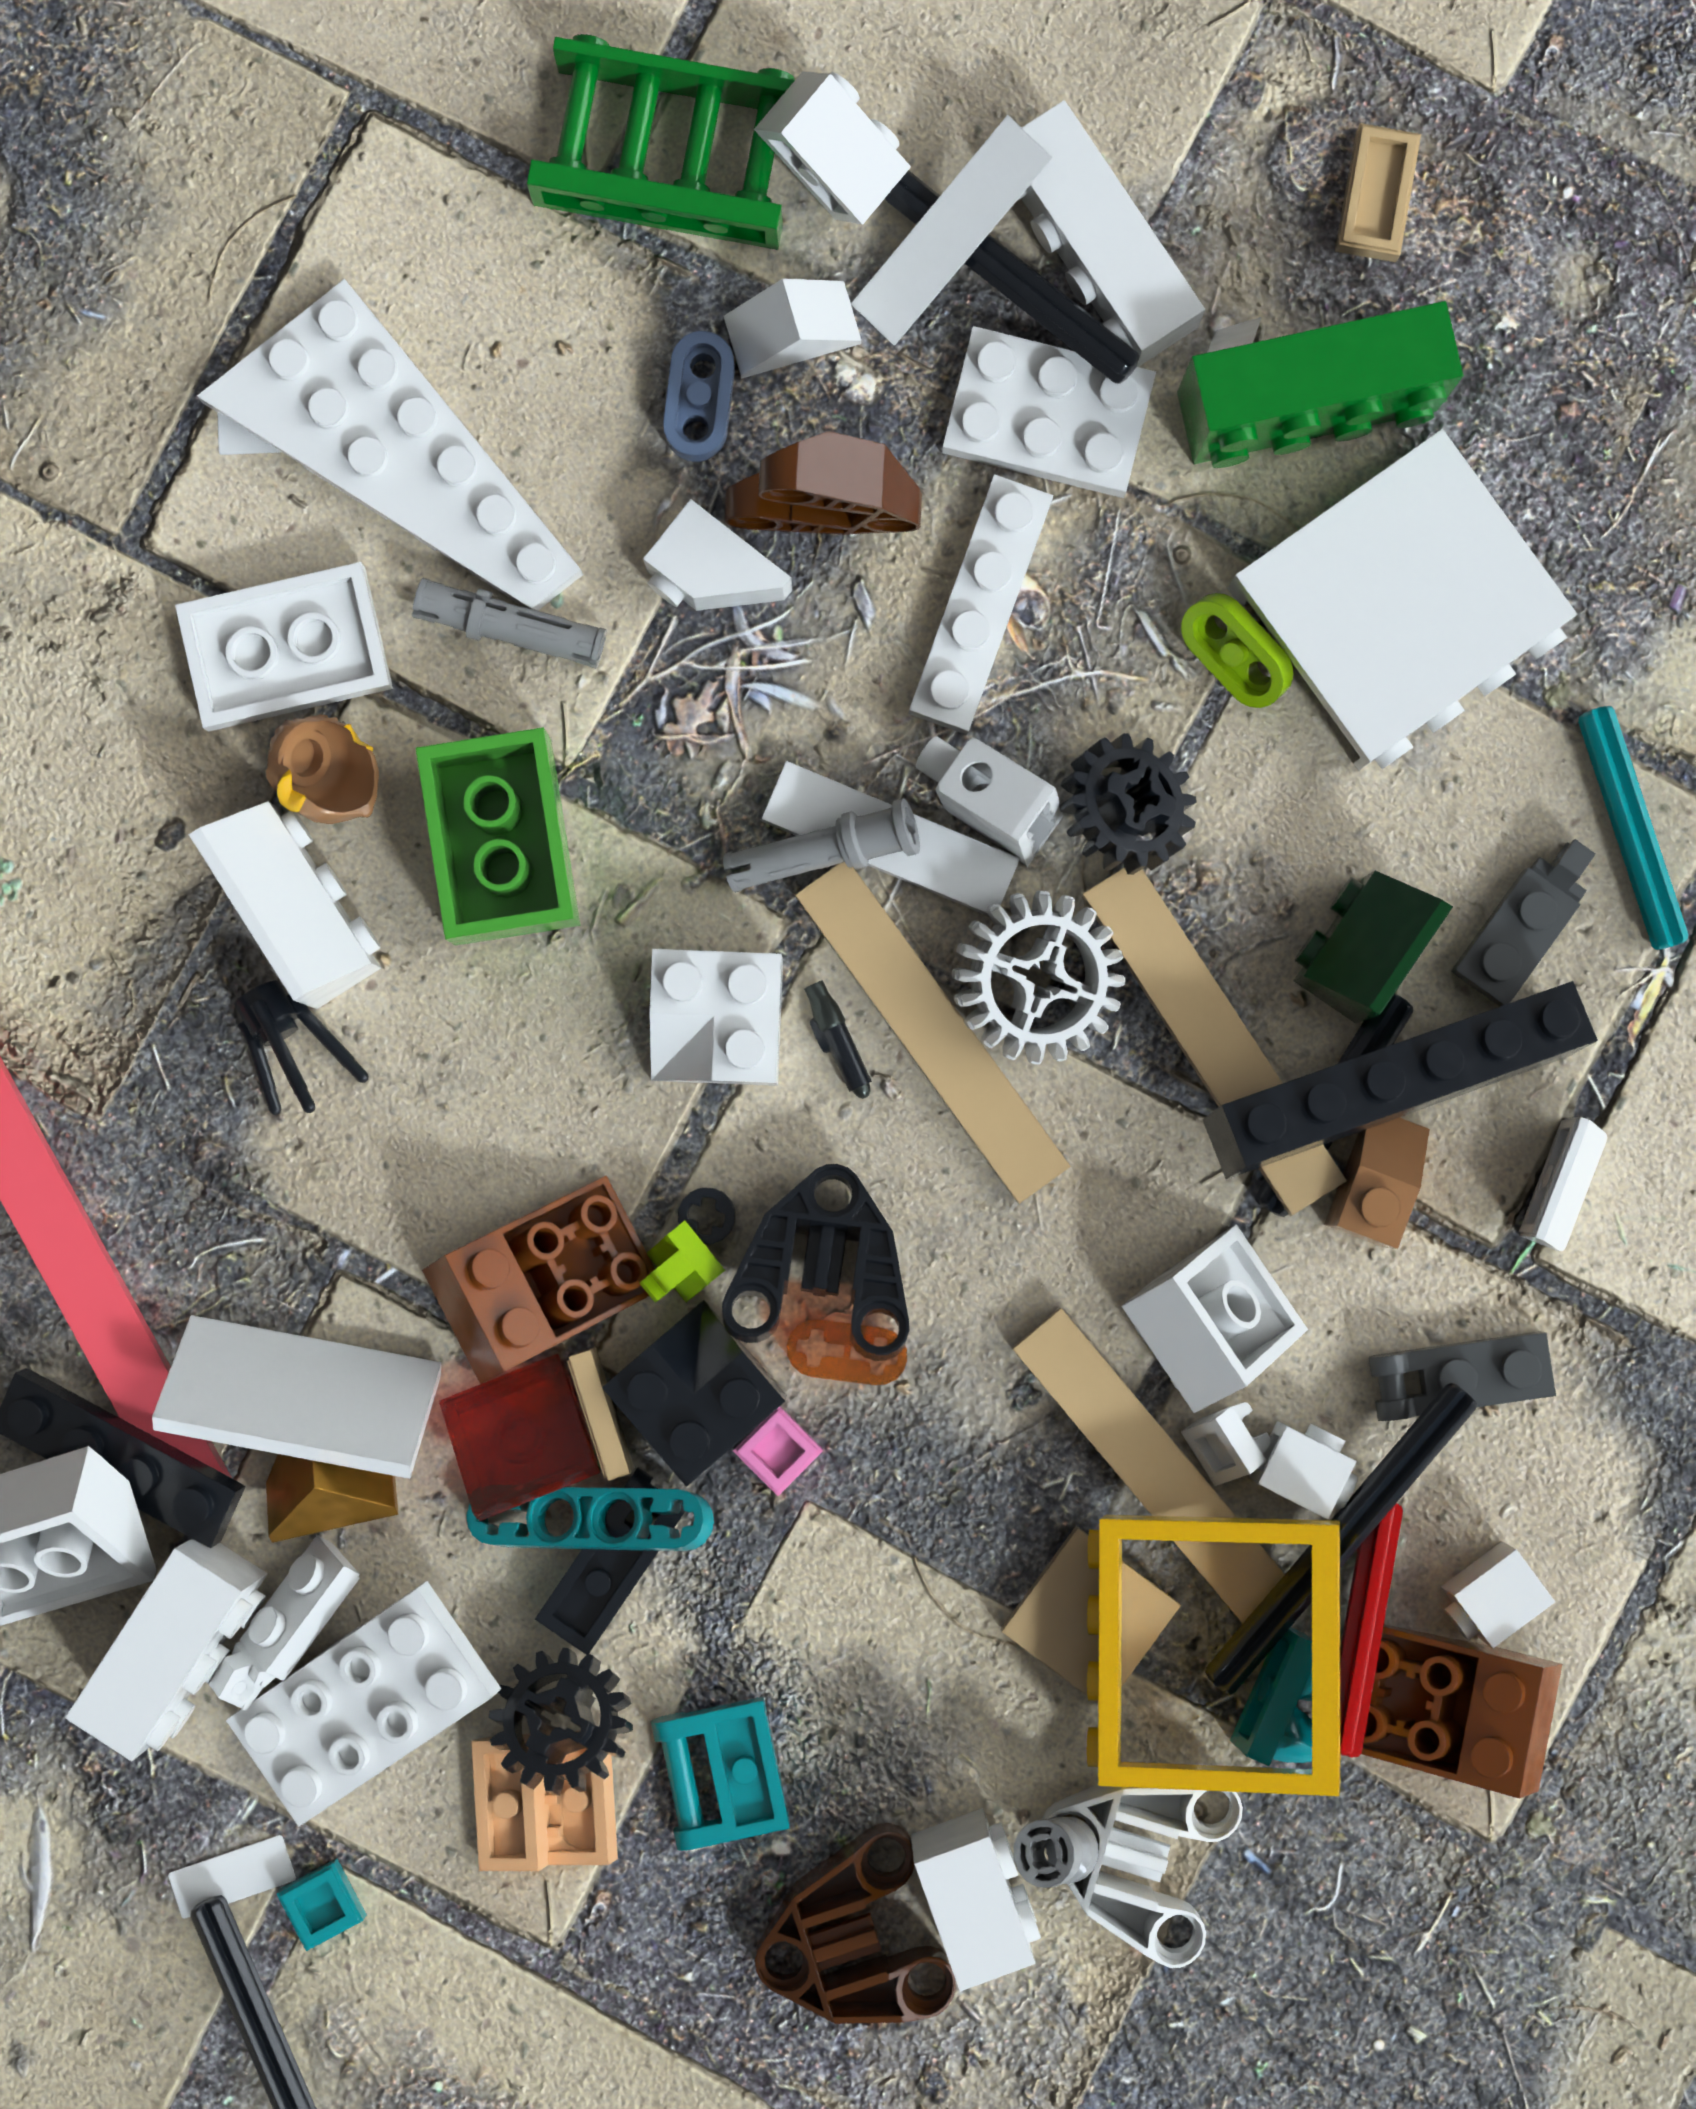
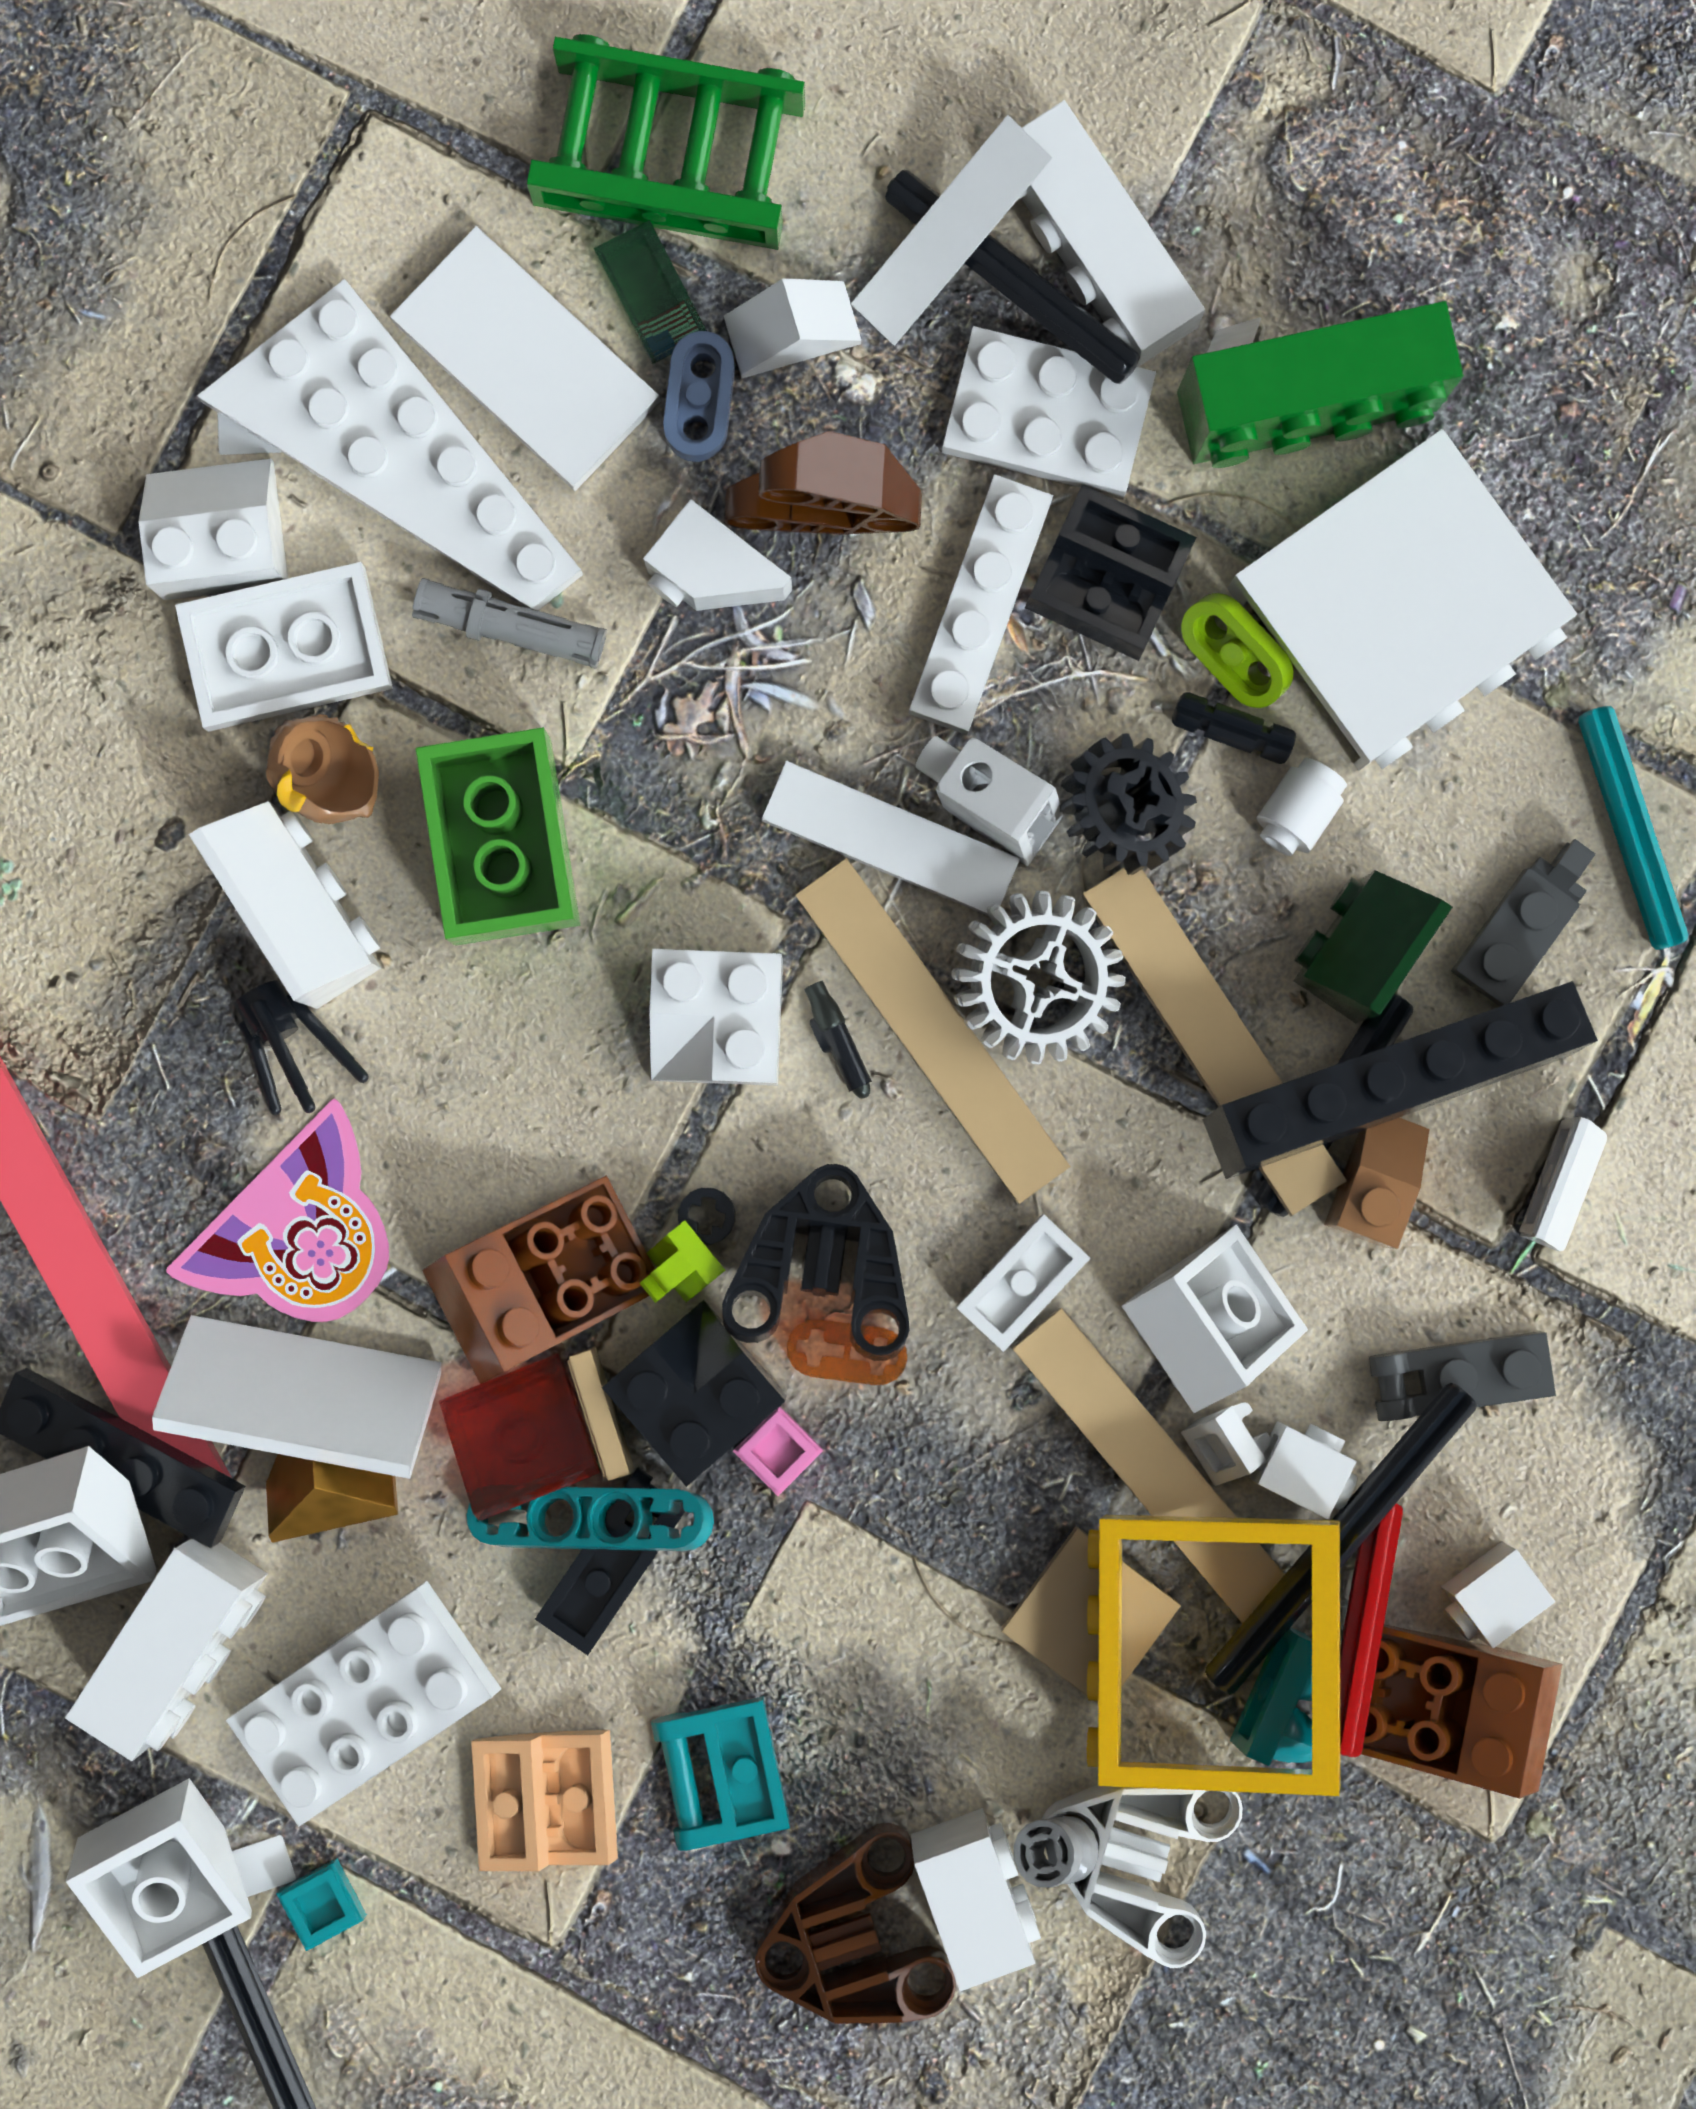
(160, 1878): none -> white slope
(211, 529): none -> white slope
(286, 1624): white hinge -> none
(297, 1230): none -> sticker
(525, 358): none -> white tile
(551, 1744): black gear -> none
(649, 290): none -> clear green tile
(834, 145): white brick -> none
(850, 841): light grey pin -> none
(1023, 1282): none -> white plate
(1110, 572): none -> black slope
(1234, 728): none -> black axle
(1301, 807): none -> white brick
(1378, 192): tan tile -> none

